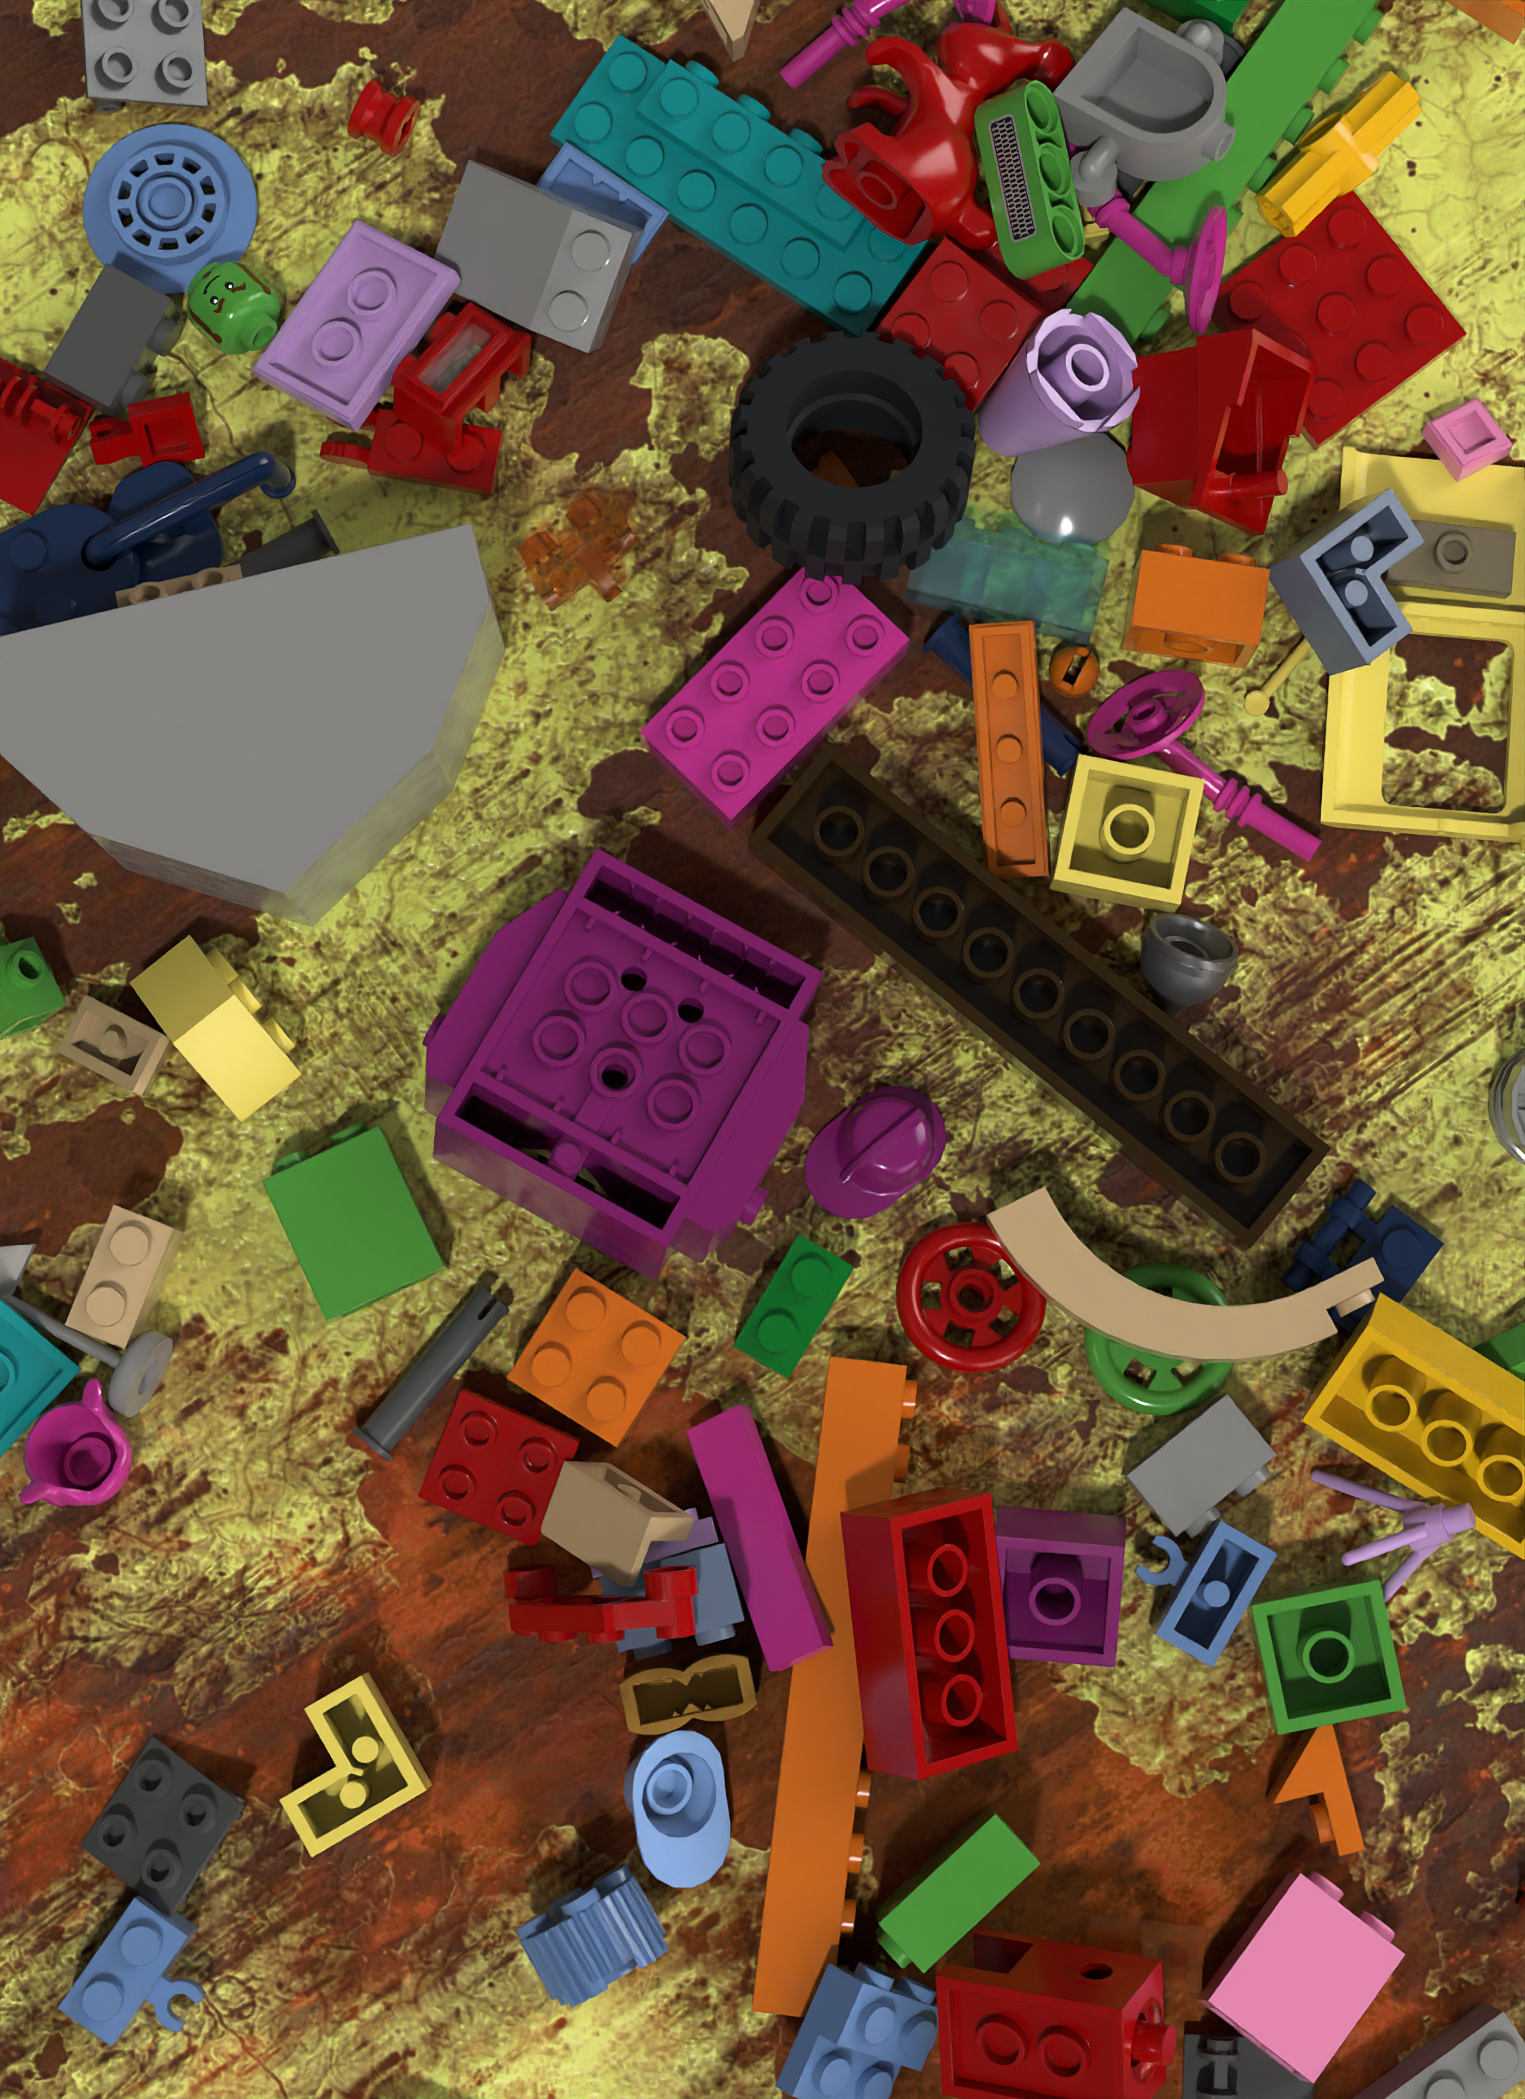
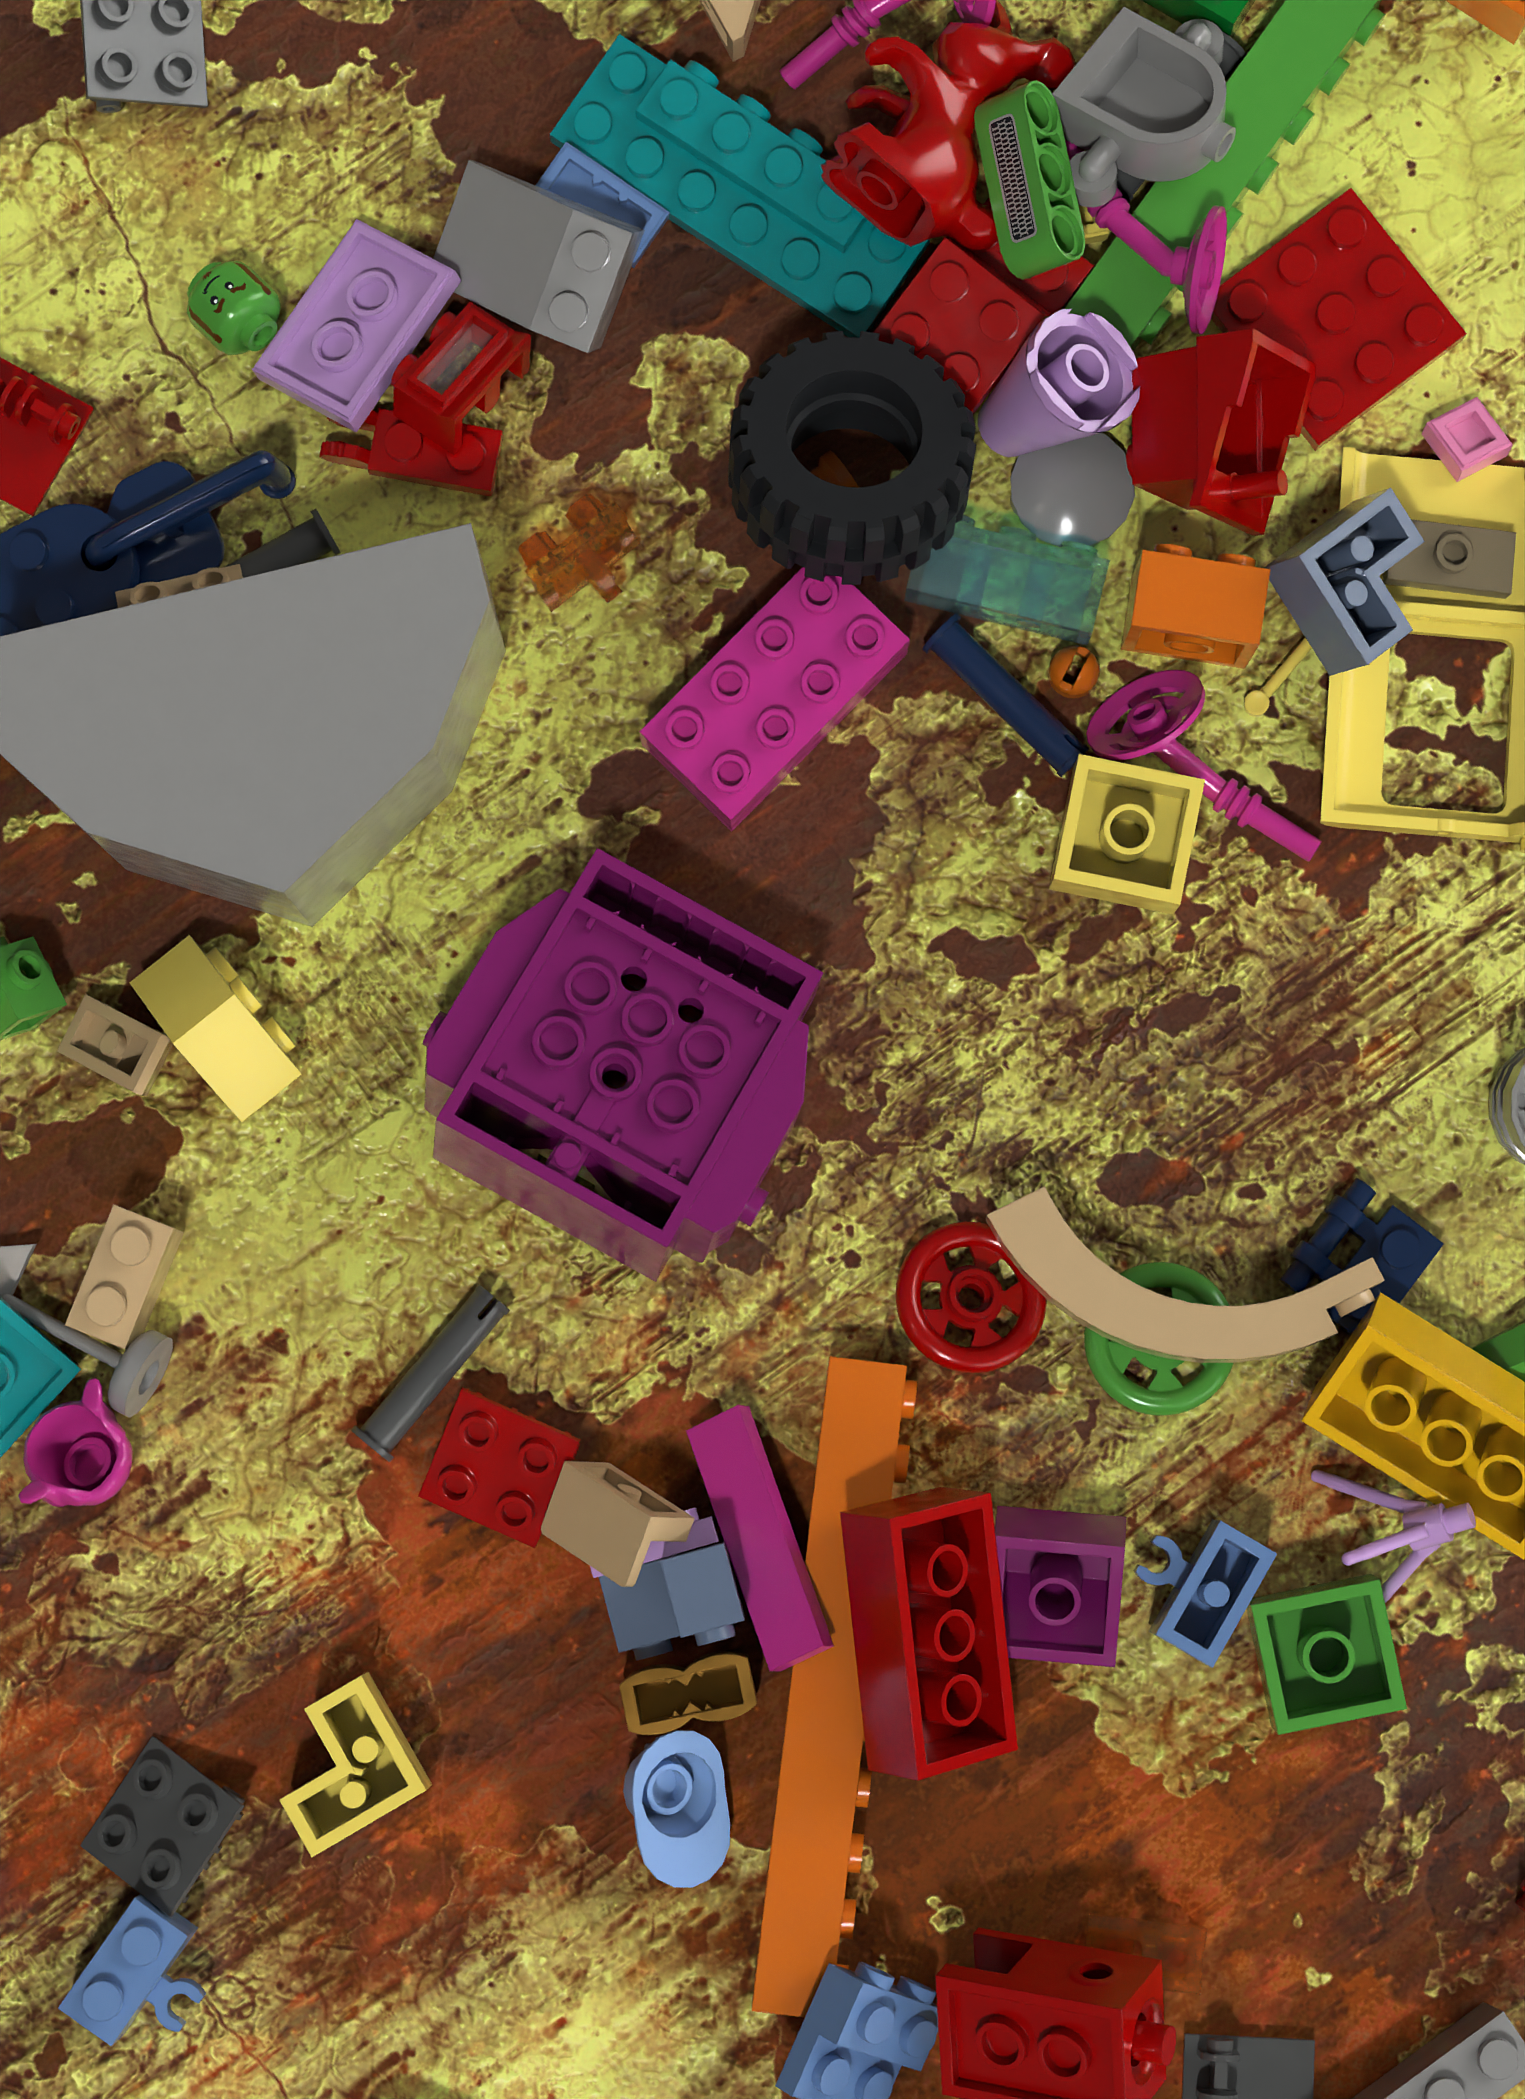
(114, 343): dark grey brick -> none
(155, 431): red plate -> none
(169, 205): medium blue wheel -> none
(353, 1221): bright green brick -> none
(383, 118): red wheel -> none
(592, 1937): medium blue brick -> none
(597, 1358): orange brick -> none
(601, 1617): red plate -> none
(793, 1307): green brick -> none
(875, 1152): magenta piece -> none
(953, 1890): bright green brick -> none
(1010, 749): orange tile -> none
(1037, 998): dark brown brick -> none
(1185, 961): flat silver helmet -> none
(1200, 1467): light grey brick -> none
(1302, 1974): bright pink brick -> none
(1318, 1769): orange slope -> none
(1338, 154): yellow piece -> none

